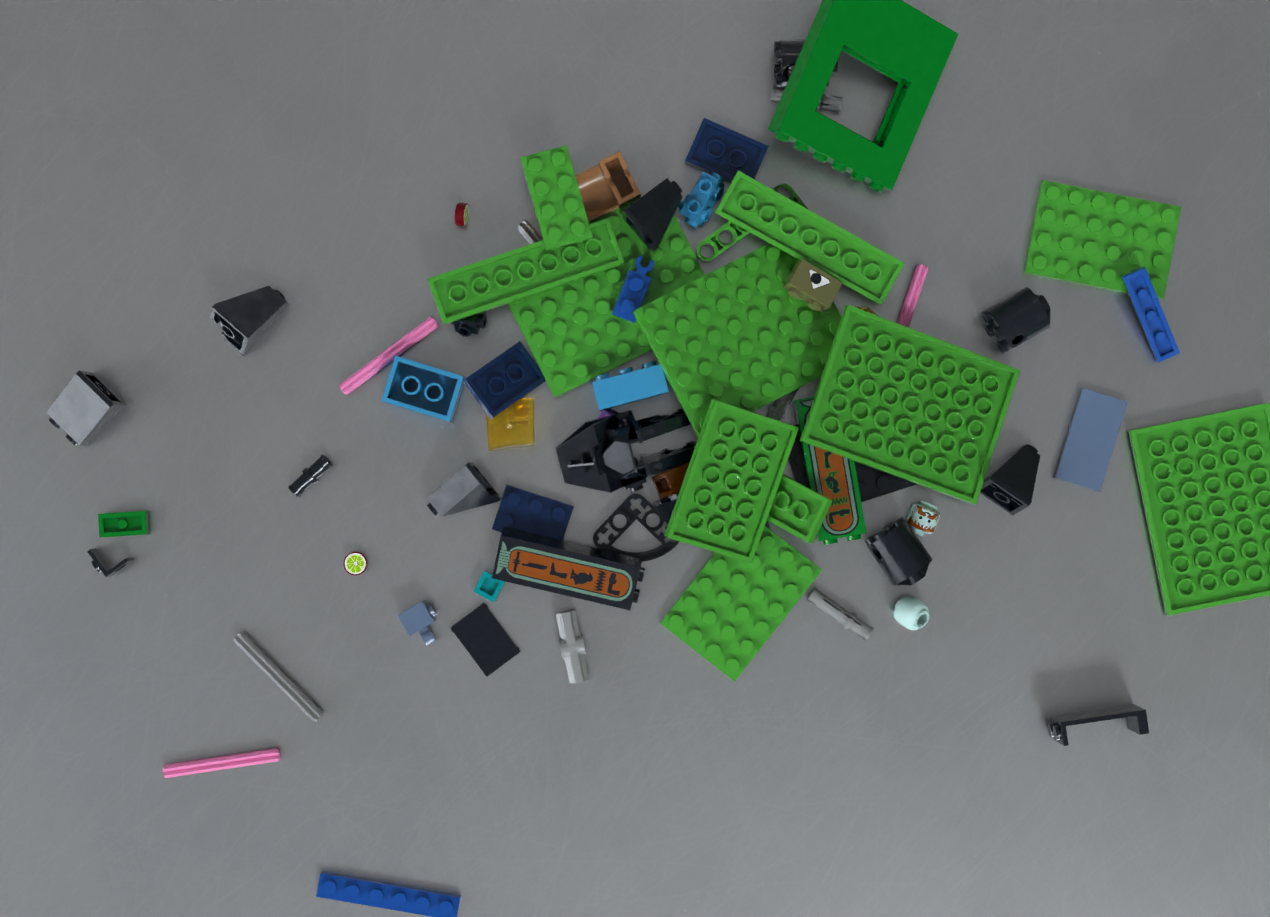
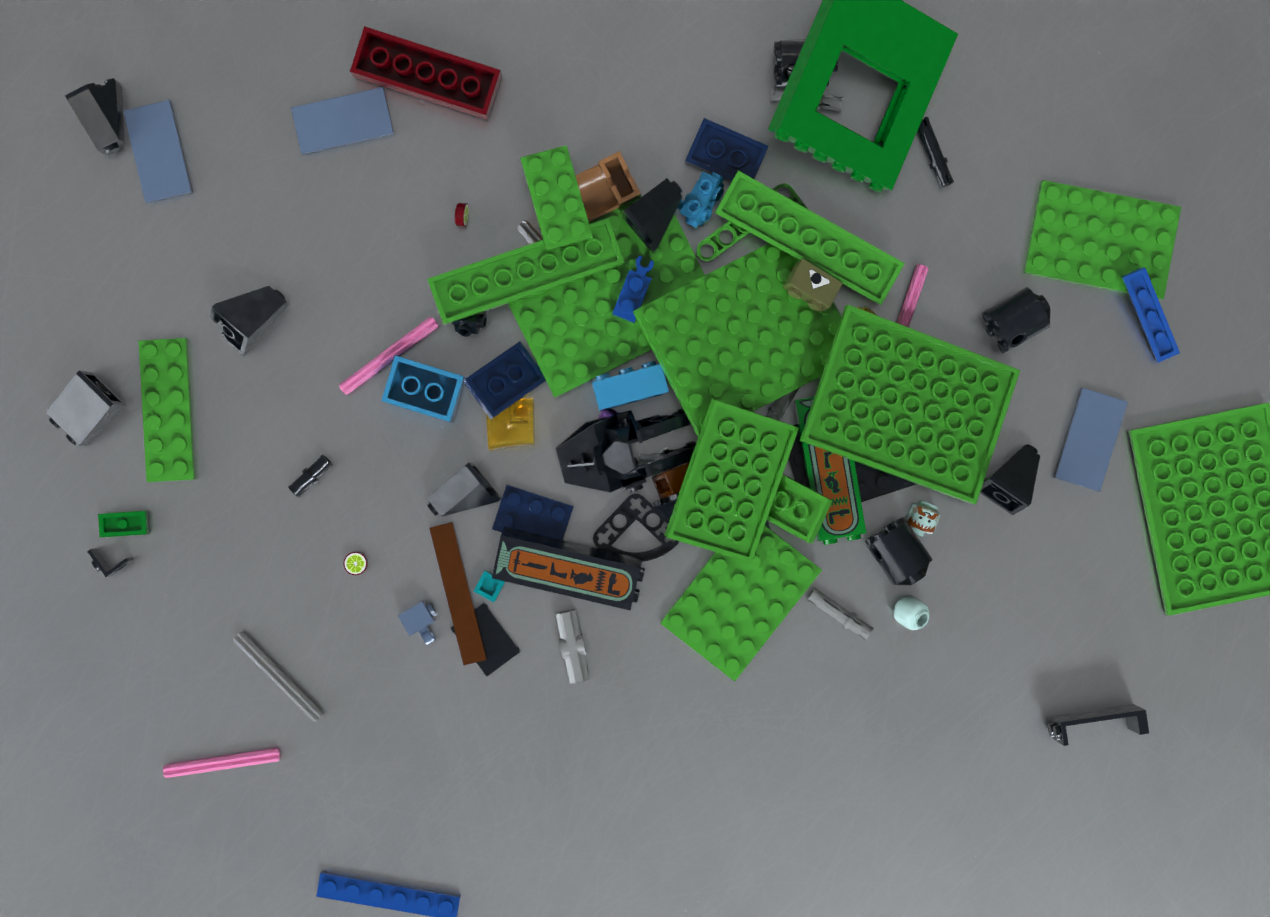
(100, 113): none -> black slope
(158, 151): none -> sand blue tile
(167, 410): none -> bright green plate
(342, 120): none -> sand blue tile
(426, 73): none -> dark red brick
(458, 593): none -> reddish brown tile
(935, 155): none -> black pin

